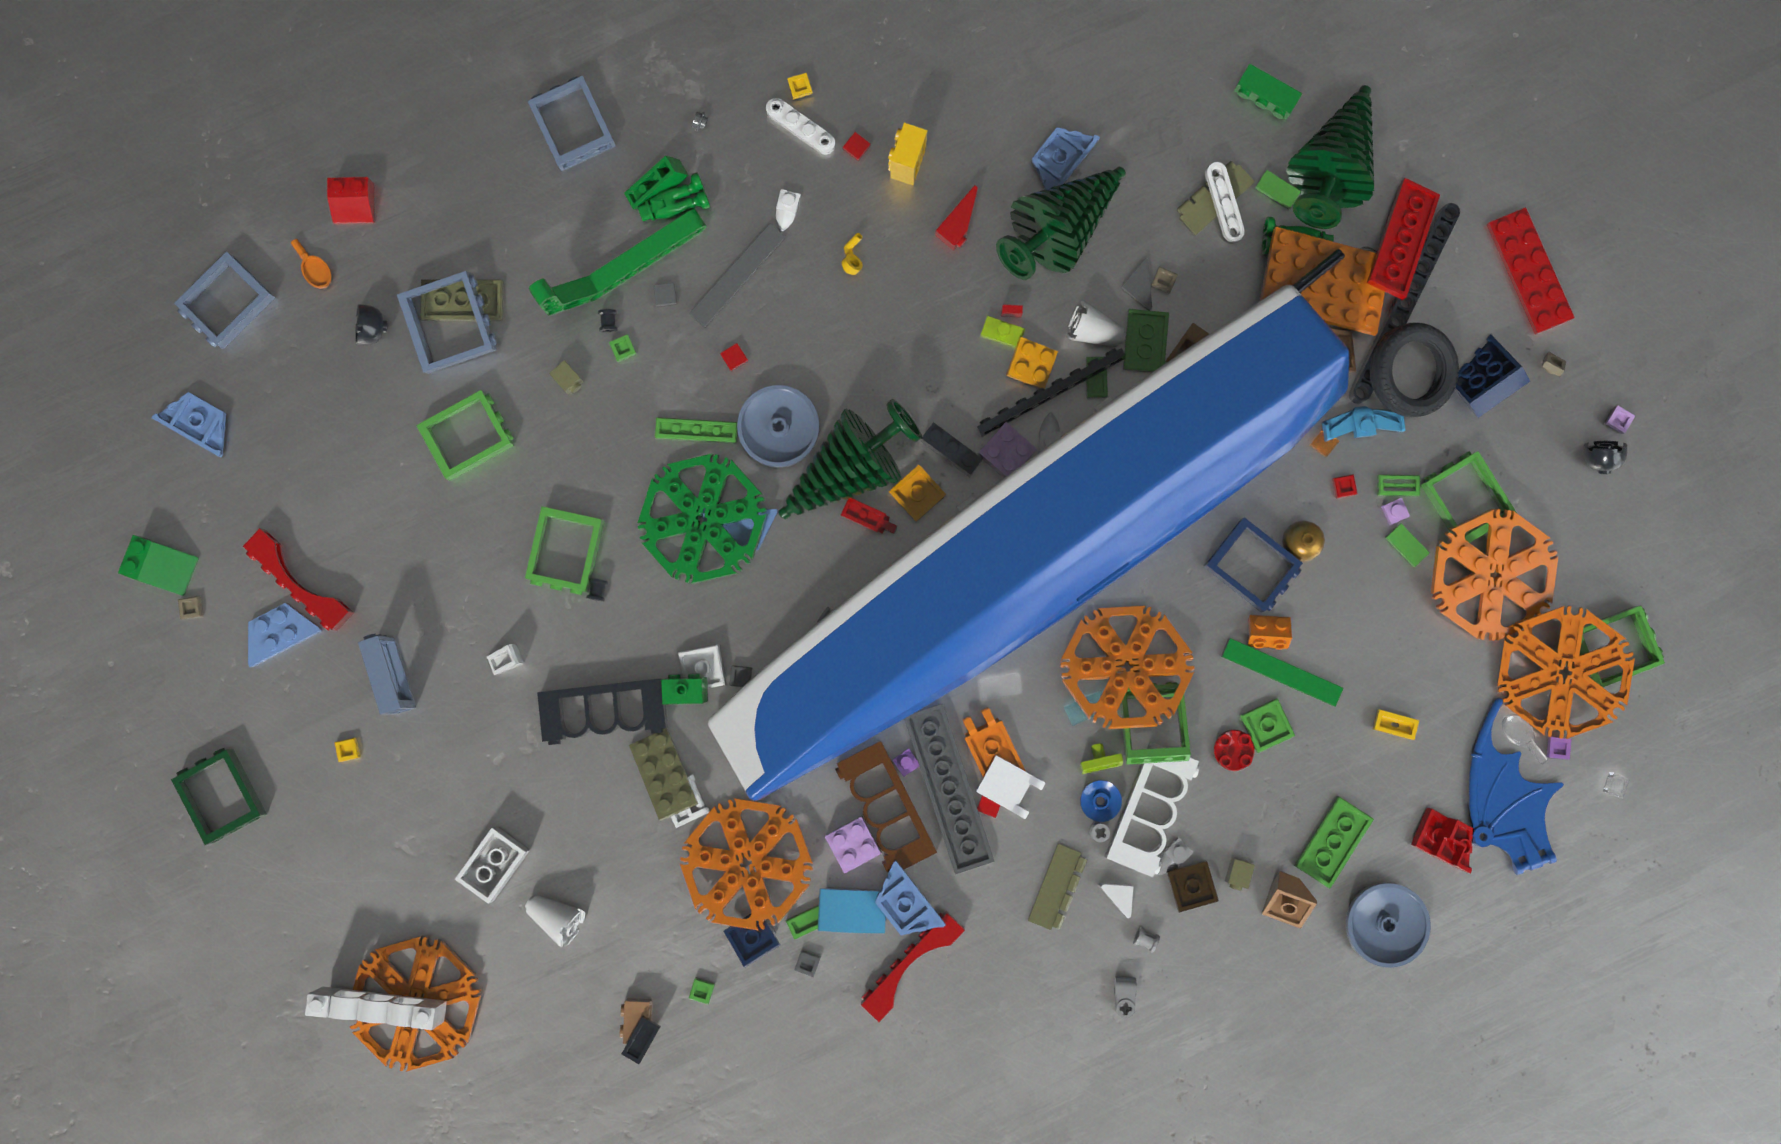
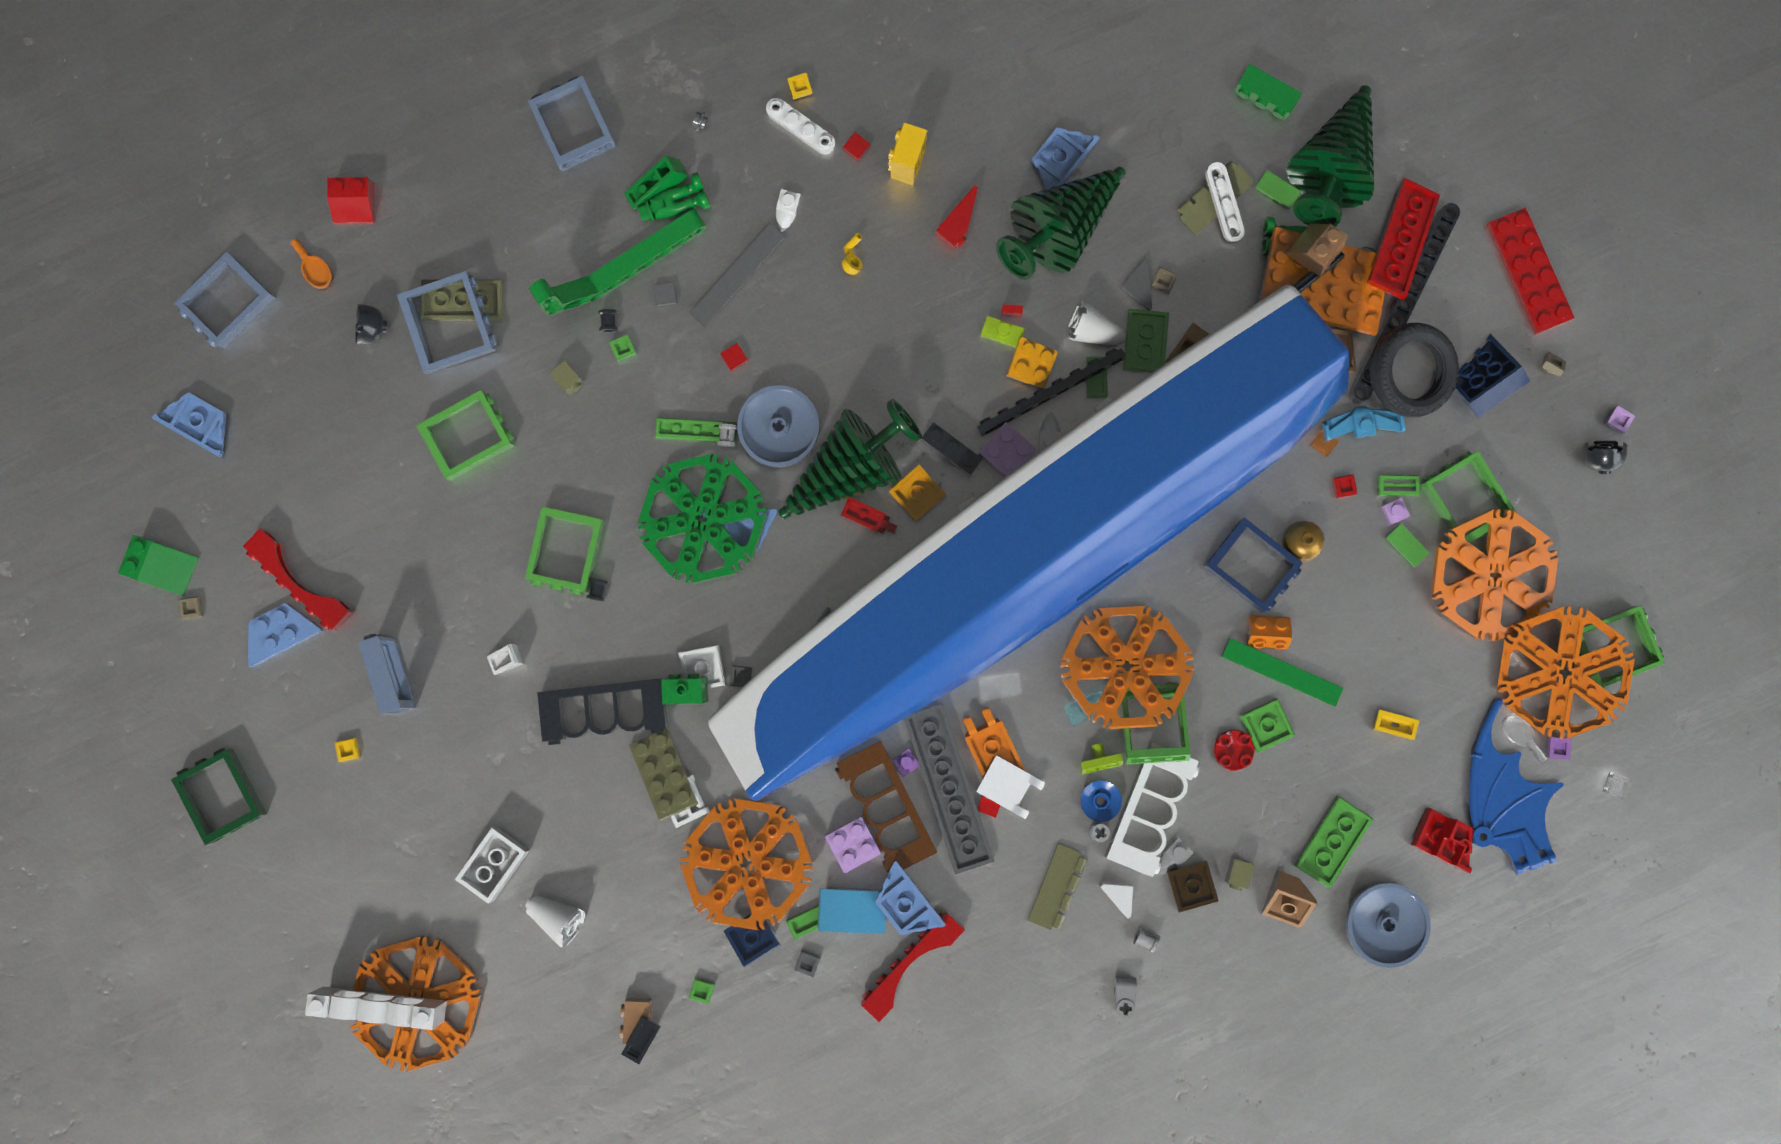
(724, 428): none -> light grey bush
(1318, 247): none -> medium nougat slope

